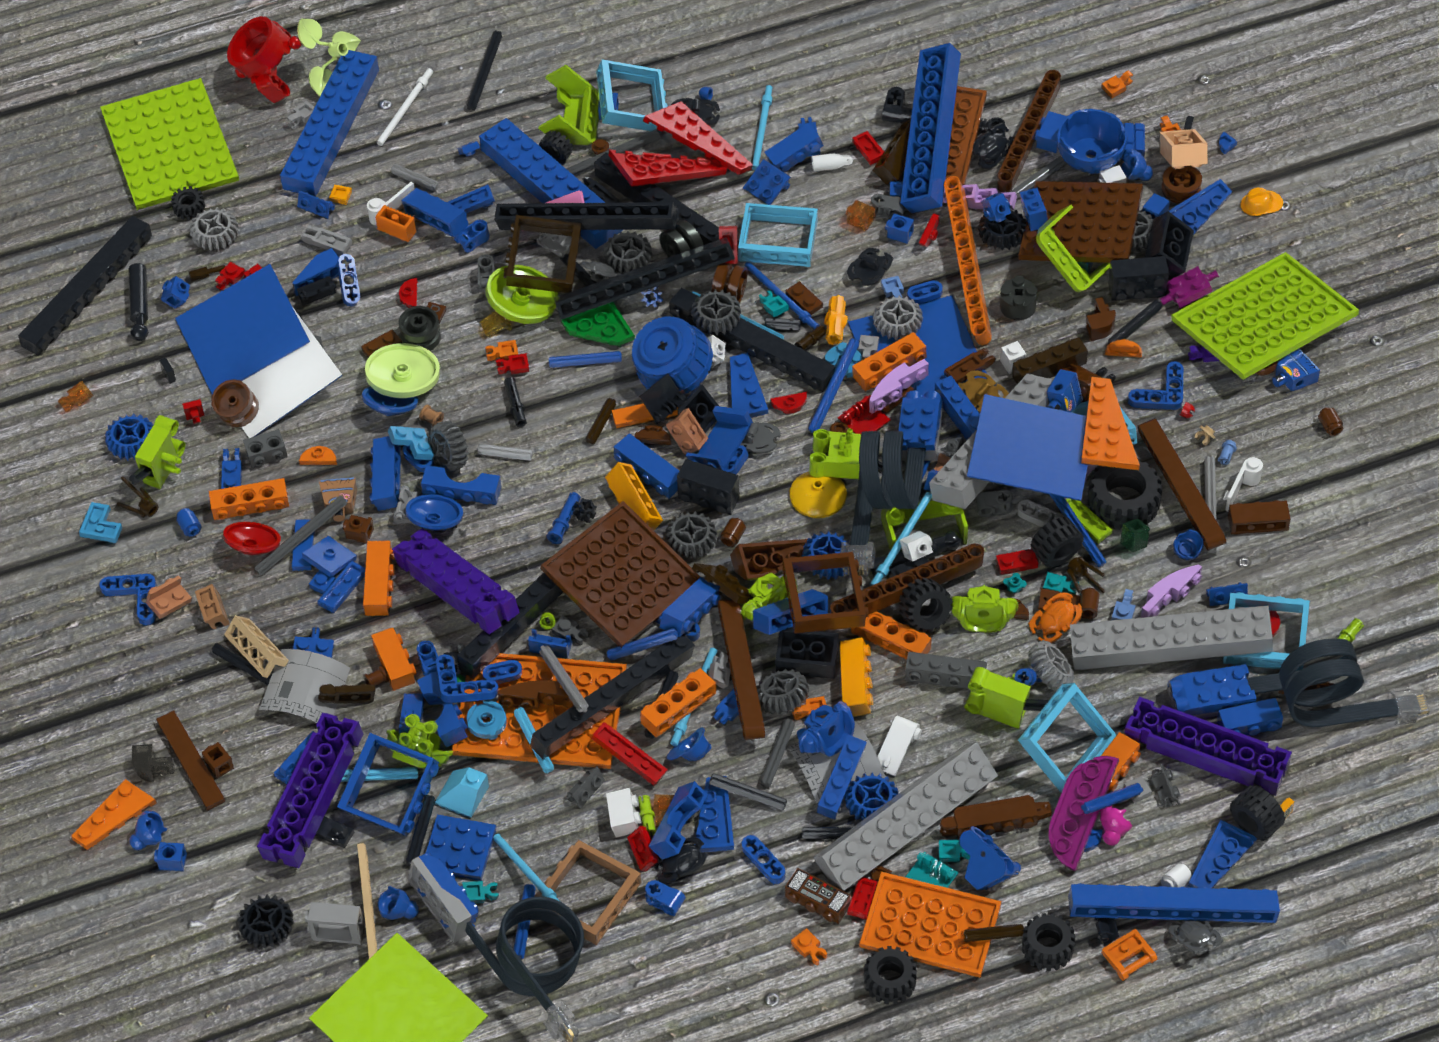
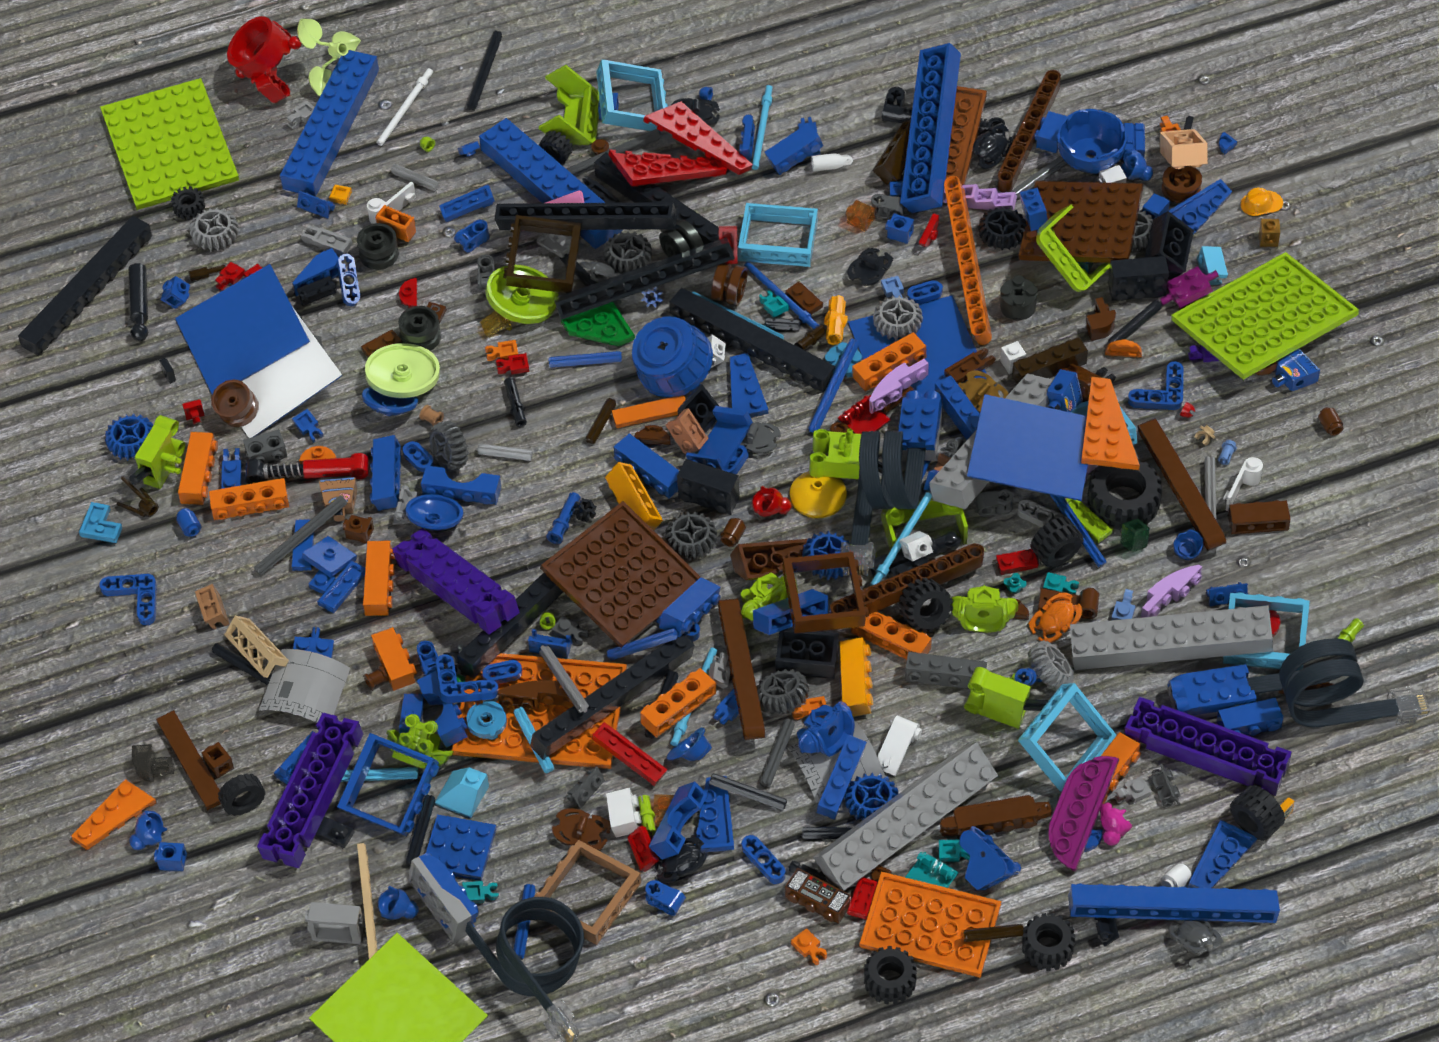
(77, 395): clear orange plate -> none
(167, 597): nougat bracket -> none
(197, 468): none -> orange brick
(236, 786): none -> black tyre
(251, 538): red dish -> none
(271, 911): black gear -> none
(307, 424): none -> blue plate
(346, 694): dark brown hinge -> none
(352, 466): none -> piece
(377, 246): none -> pearl dark grey wheel
(412, 437): dark azure plate -> none
(427, 143): none -> lime hinge
(435, 212): blue brick -> none
(546, 892): medium azure bar -> none
(580, 827): none -> reddish brown shield
(662, 398): black hinge -> none
(727, 312): dark grey gear -> none
(728, 584): dark brown wing -> none
(747, 137): none -> blue hinge
(767, 182): blue hinge -> none
(770, 502): none -> red piece
(789, 403): red plate -> none
(794, 865): none -> black axle
(868, 147): red plate -> none
(868, 345): light grey plate -> none
(996, 207): blue brick -> none
(1078, 568): dark brown plant -> none
(1112, 798): blue axle -> none
(1115, 85): orange plate -> none
(1126, 948): orange plate -> none
(1212, 259): none -> medium azure hinge
(1269, 232): none -> pearl gold brick

